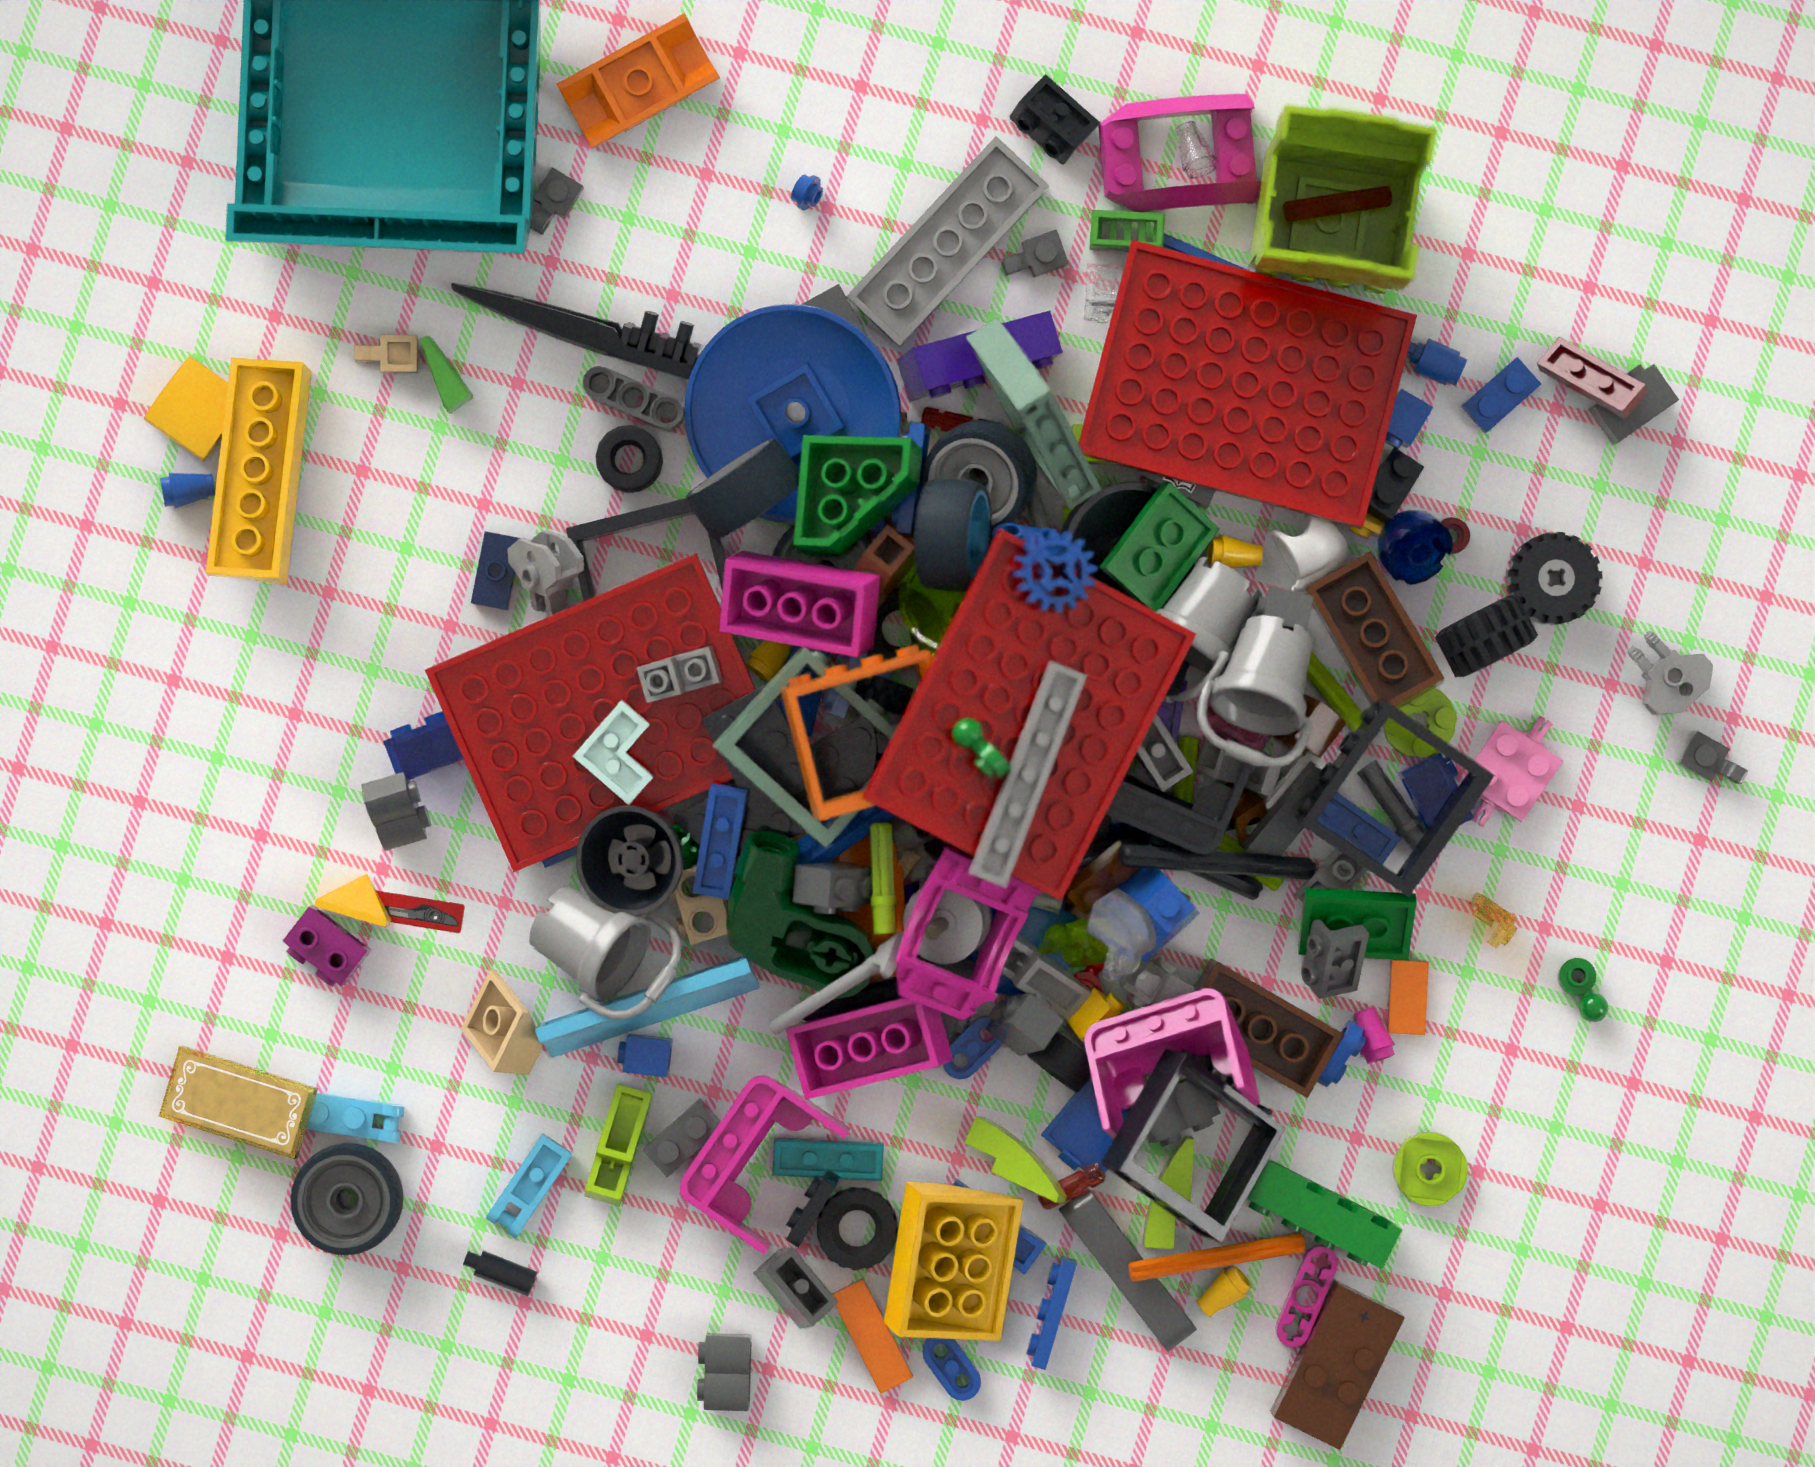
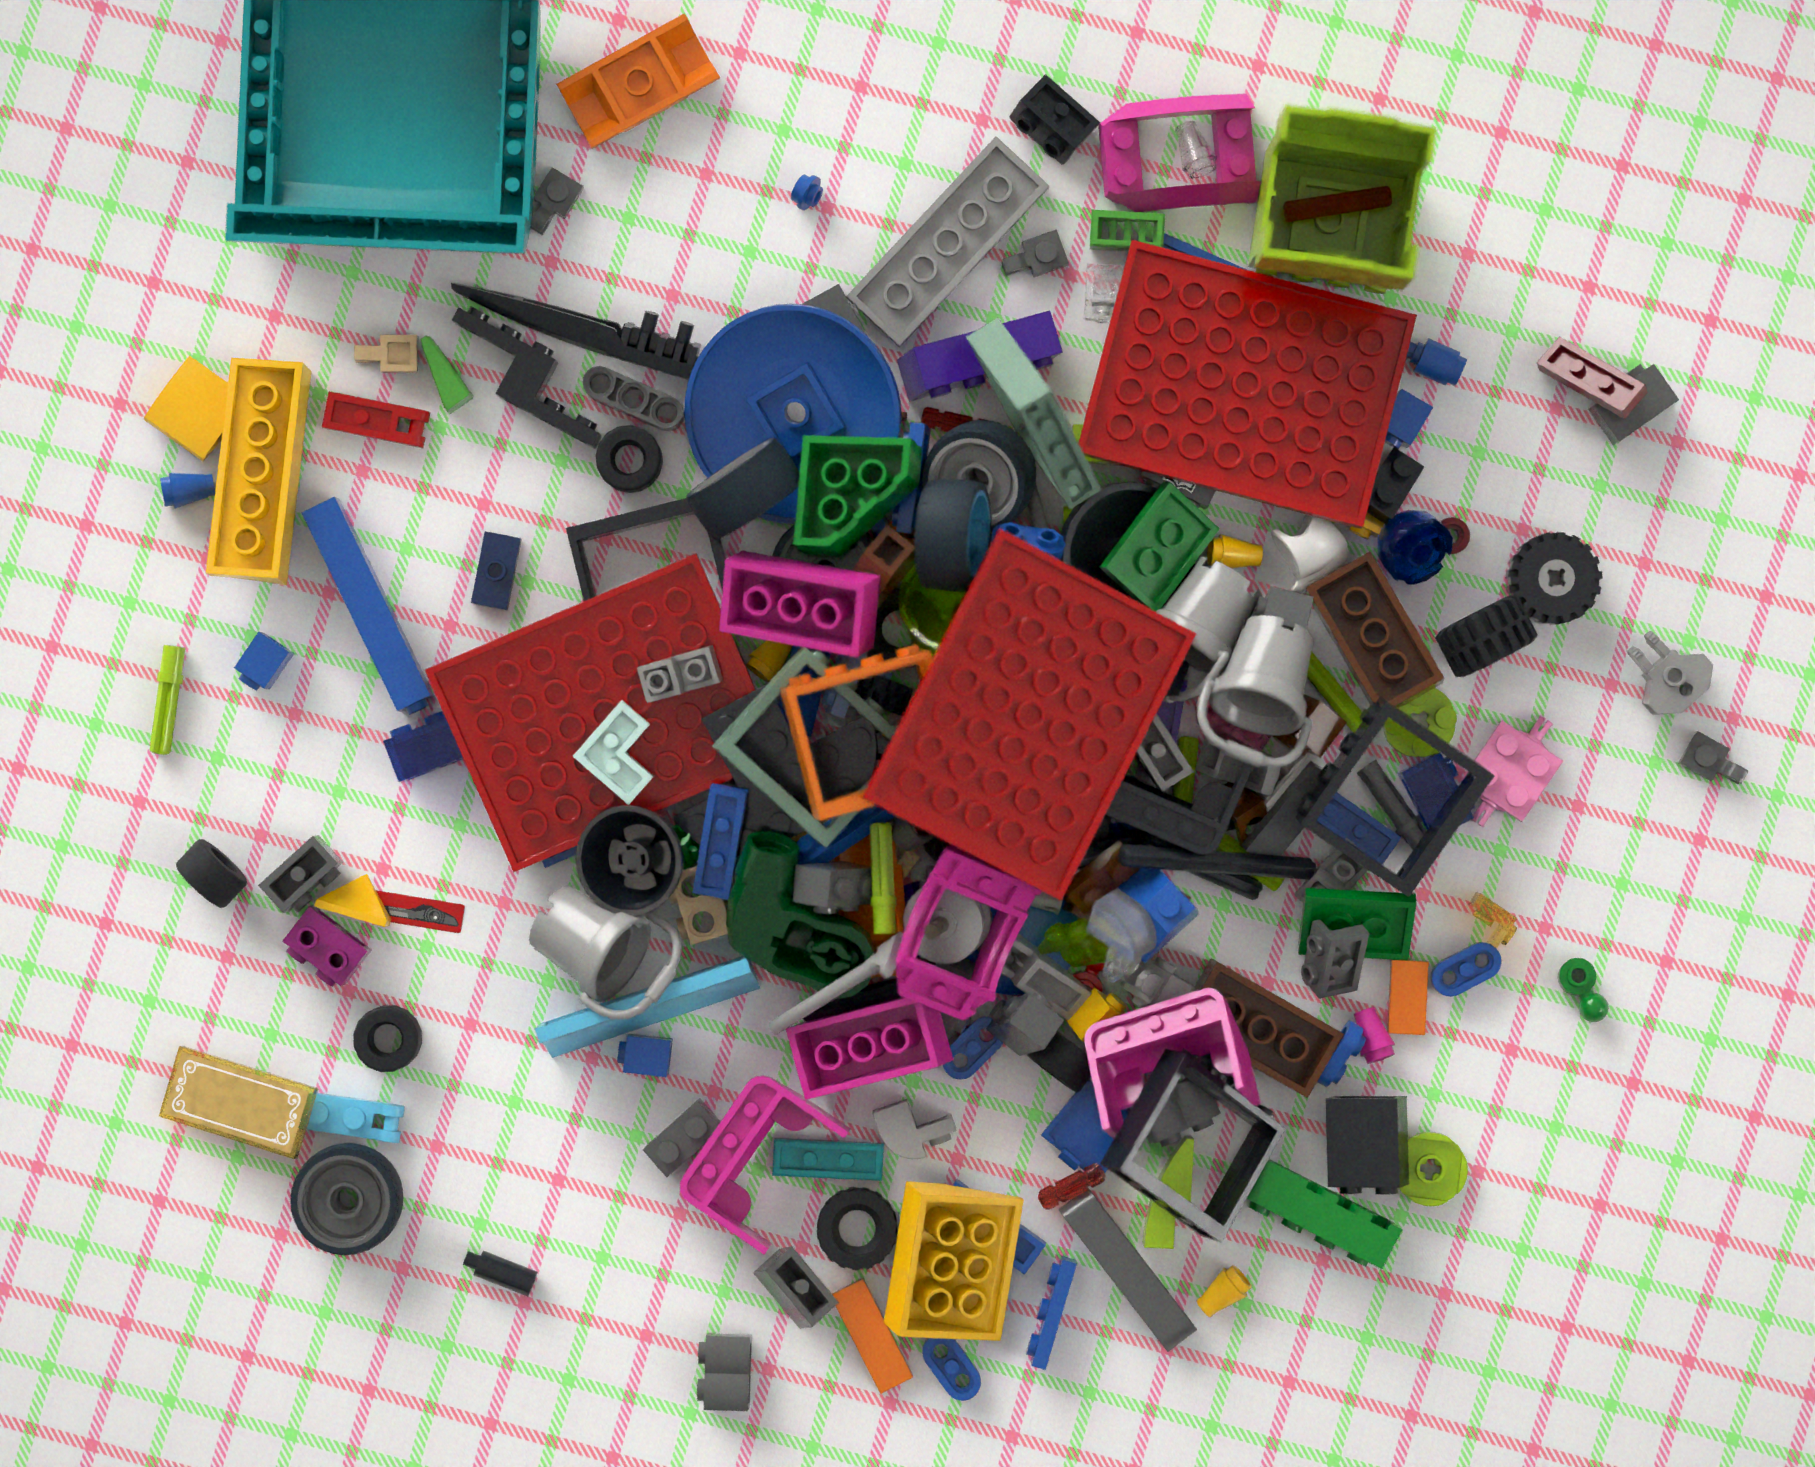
(167, 697): none -> lime axle
(211, 873): none -> black tyre
(263, 662): none -> blue brick
(300, 874): none -> dark grey brick
(364, 1038): none -> black tyre
(368, 605): none -> blue brick
(374, 419): none -> red plate
(395, 810): dark grey brick -> none
(502, 1028): tan slope -> none
(527, 376): none -> black bracket
(530, 1184): medium azure plate -> none
(545, 570): light grey hinge -> none
(618, 1145): lime slope -> none
(803, 1219): black plate -> none
(902, 1134): none -> light grey brick
(969, 734): green plate -> none
(1014, 1159): lime slope -> none
(1028, 774): light grey plate -> none
(1066, 559): blue gear -> none
(1216, 1257): orange axle -> none
(1288, 1317): dark pink beam -> none
(1337, 1364): reddish brown brick -> none
(1367, 1143): none -> black brick
(1465, 970): none -> blue plate
(1501, 395): blue plate -> none

